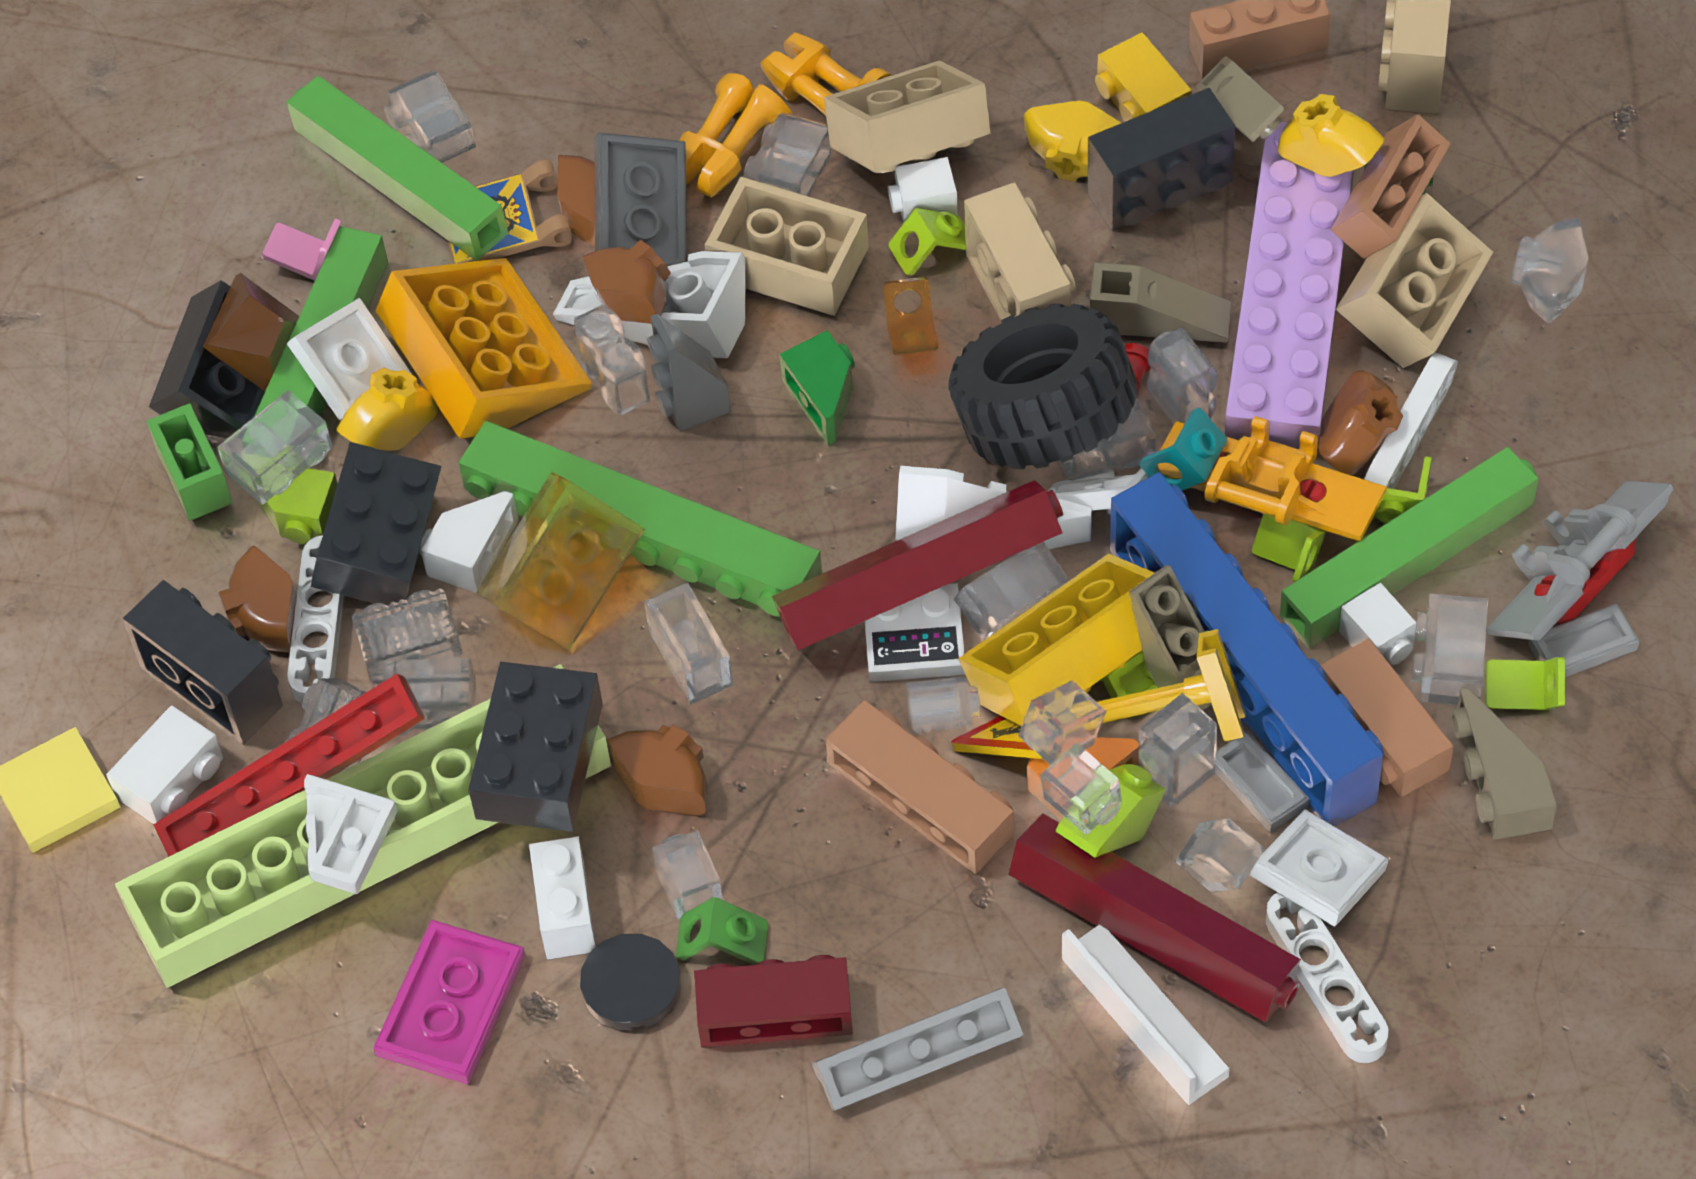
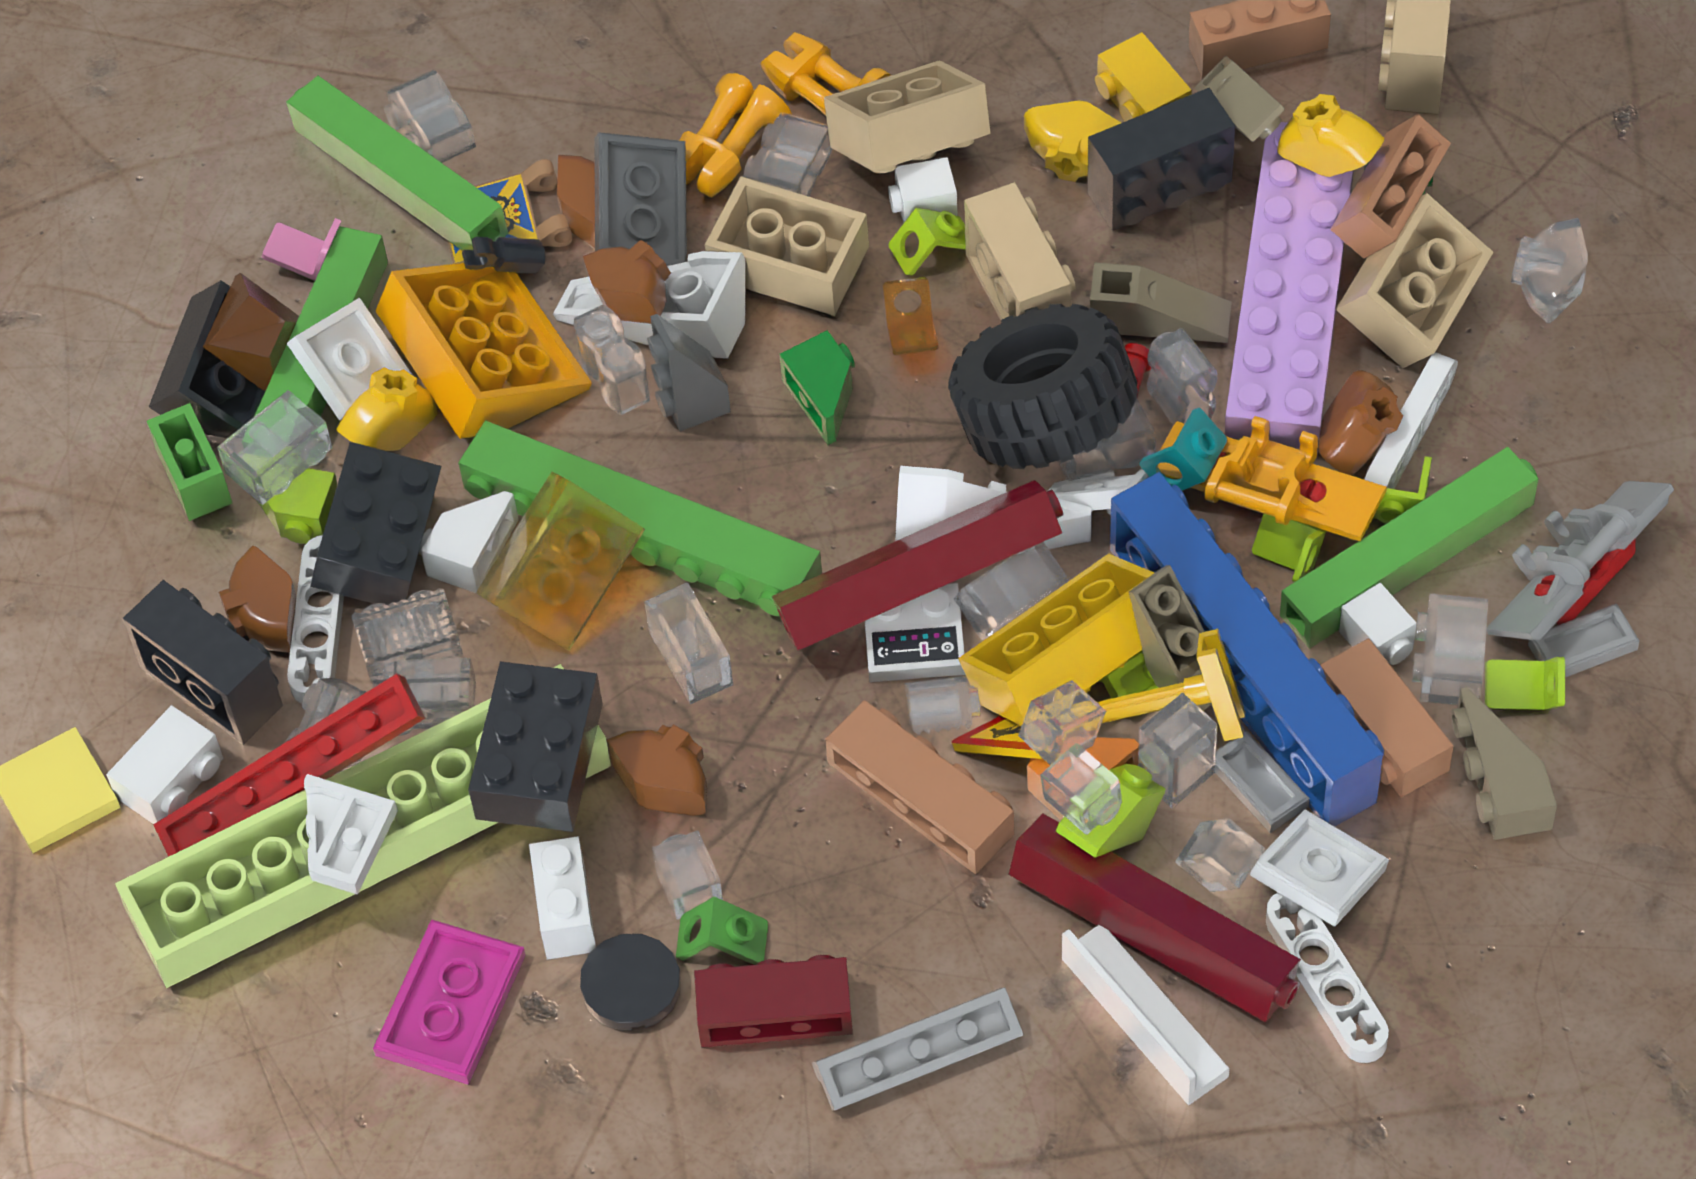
(505, 255): none -> black bar

